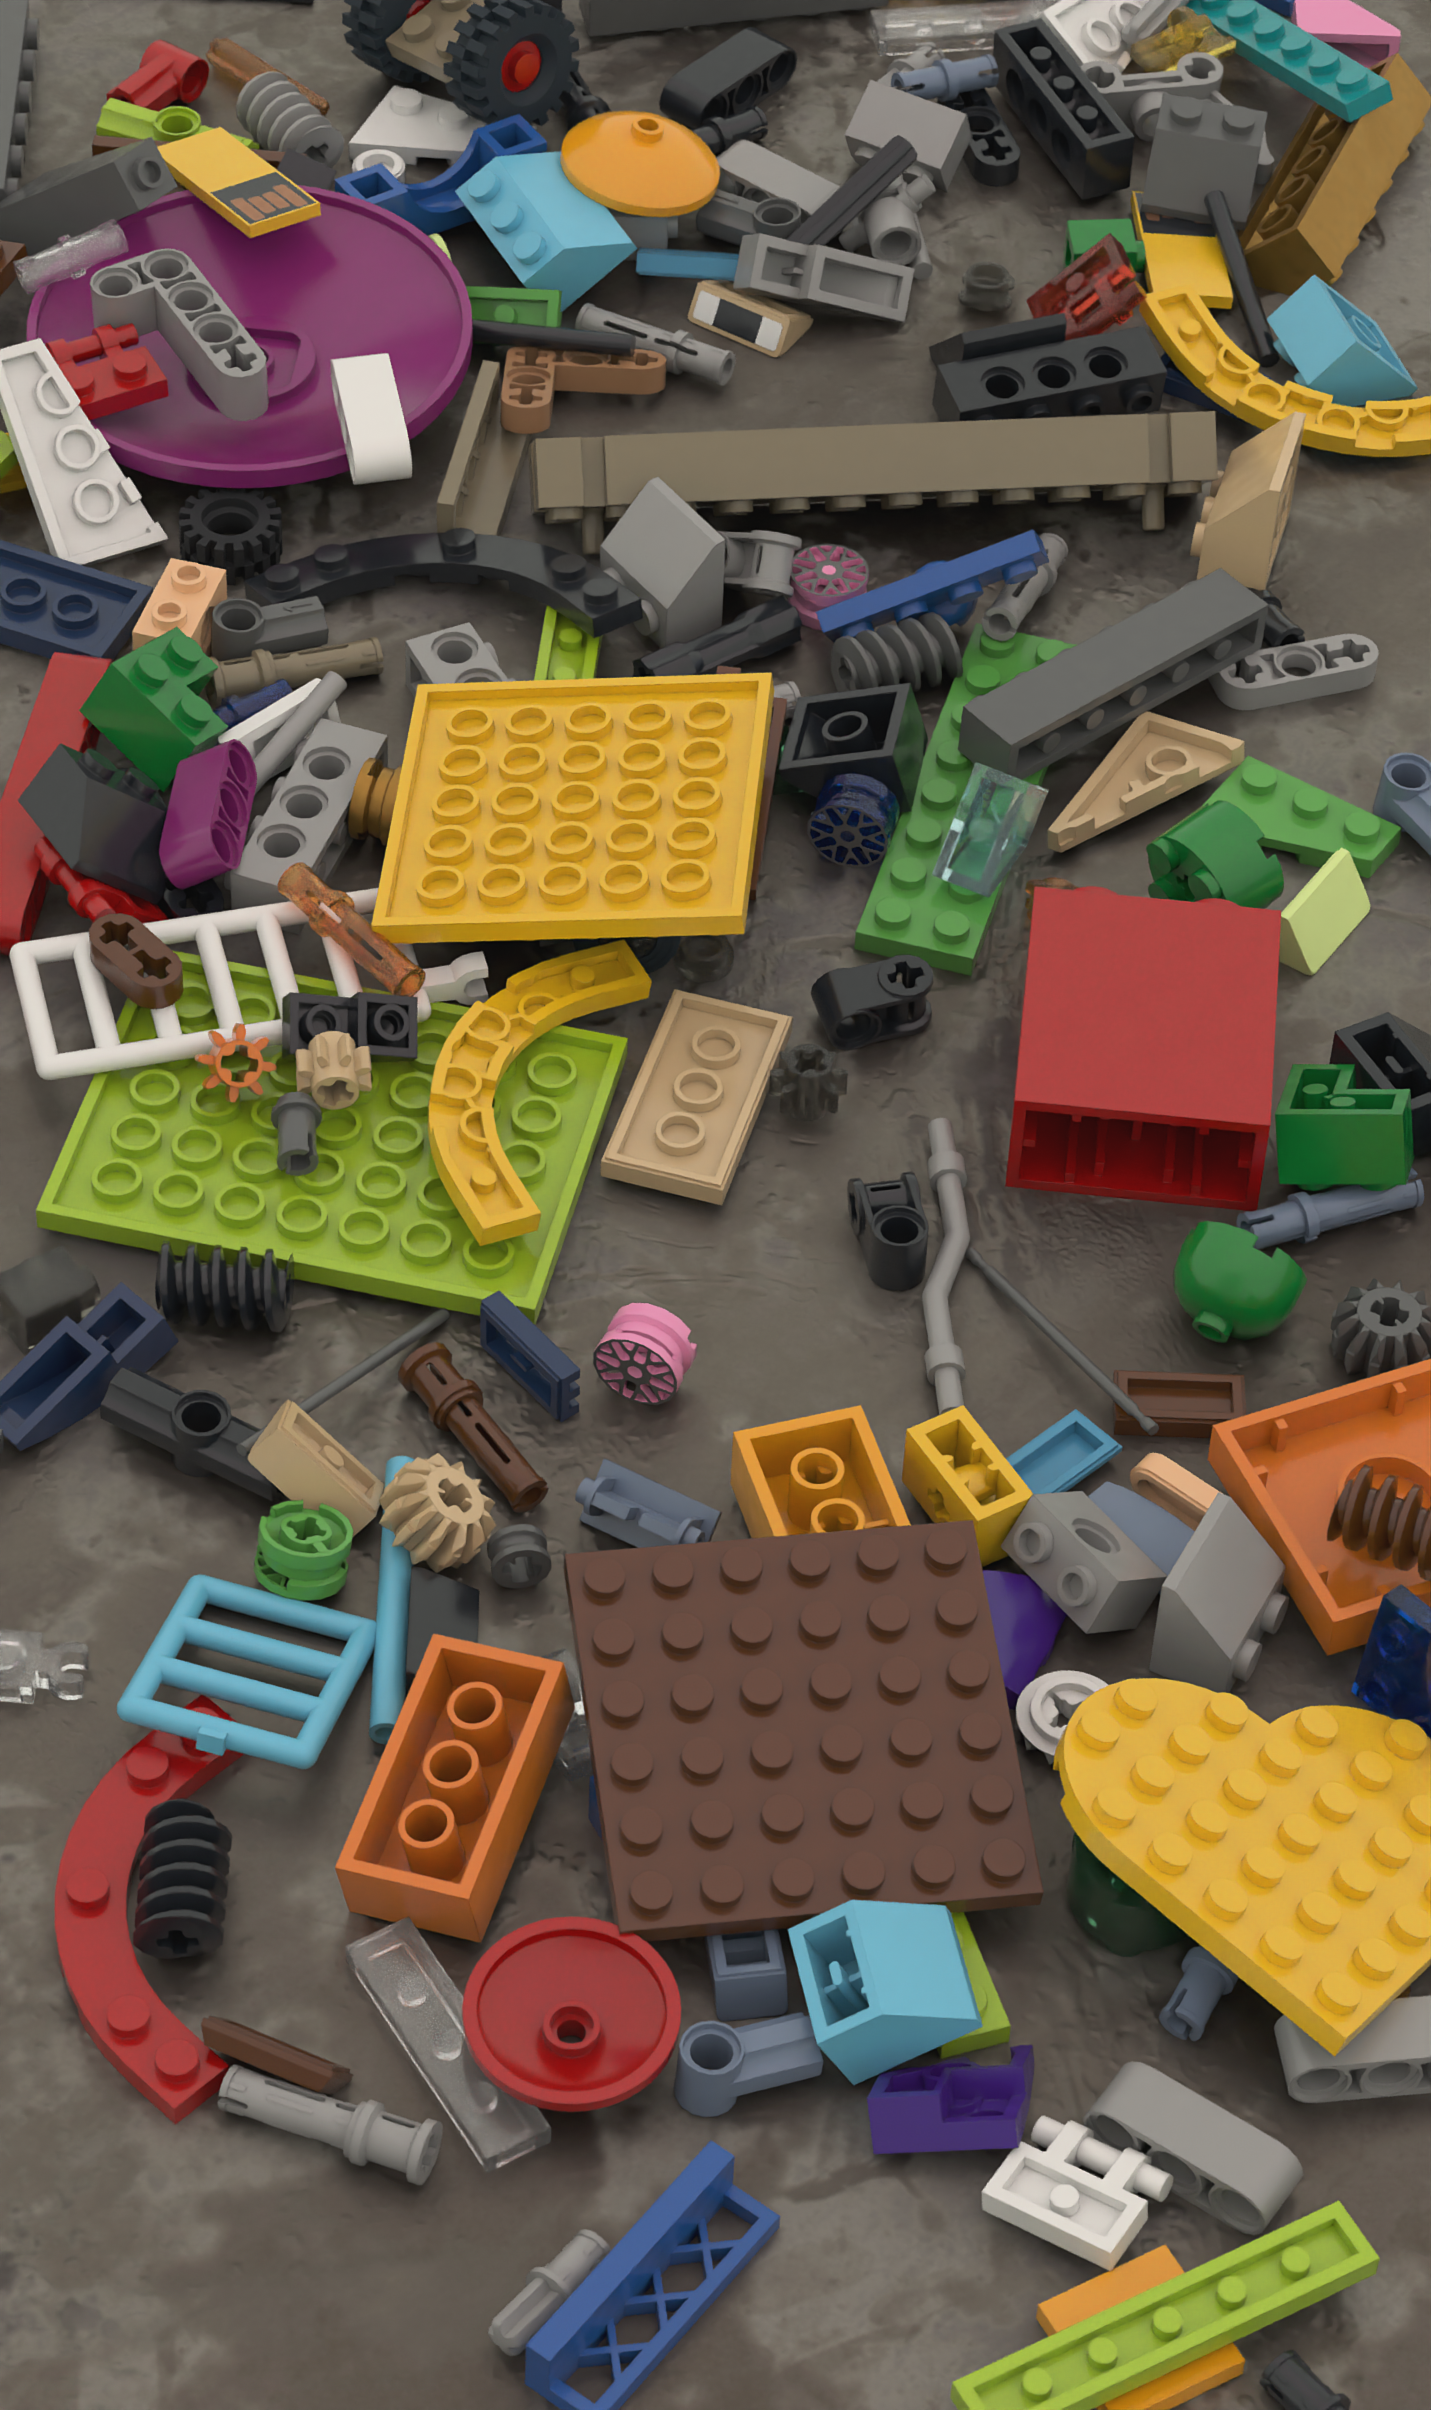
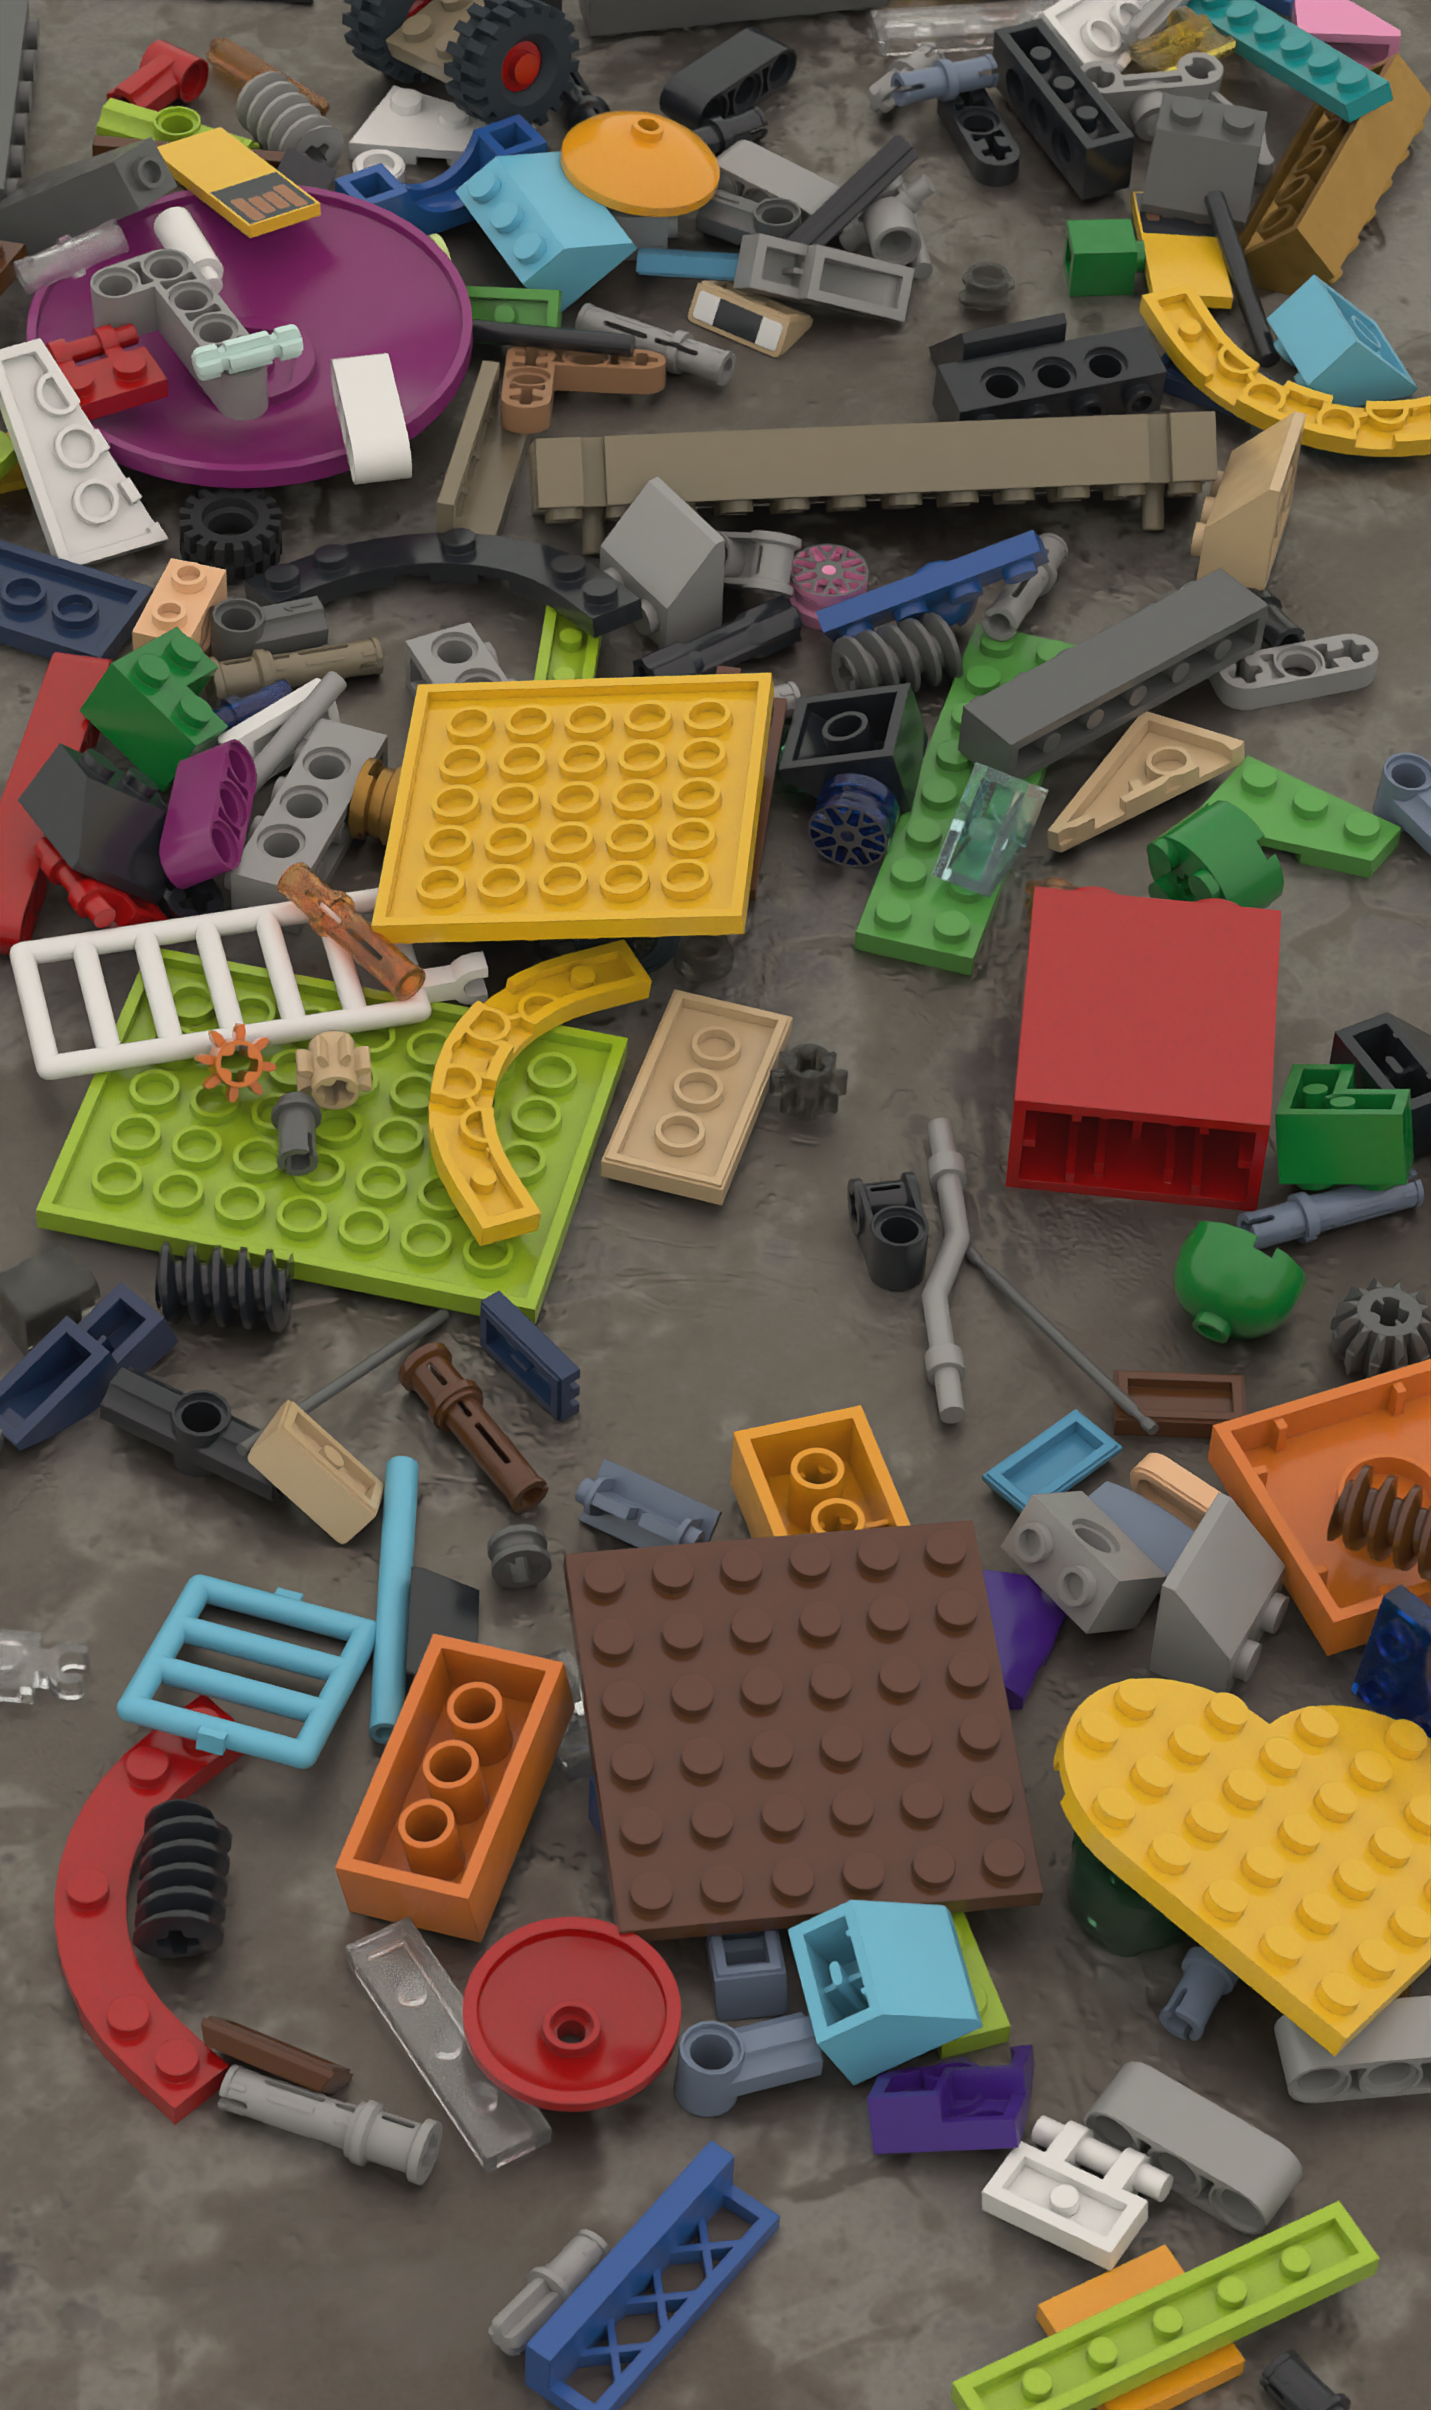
(127, 968): reddish brown beam -> none
(180, 232): none -> white cylinder
(247, 352): none -> light aqua axle
(303, 1549): bright green wheel -> none
(372, 1020): black slope -> none
(437, 1512): tan gear -> none
(647, 1349): bright pink wheel -> none
(870, 1005): black piece -> none
(933, 130): light grey brick -> none
(964, 1477): yellow brick -> none
(1046, 1699): white gear -> none
(1085, 285): clear red plate -> none
(1322, 914): yellowish green slope -> none

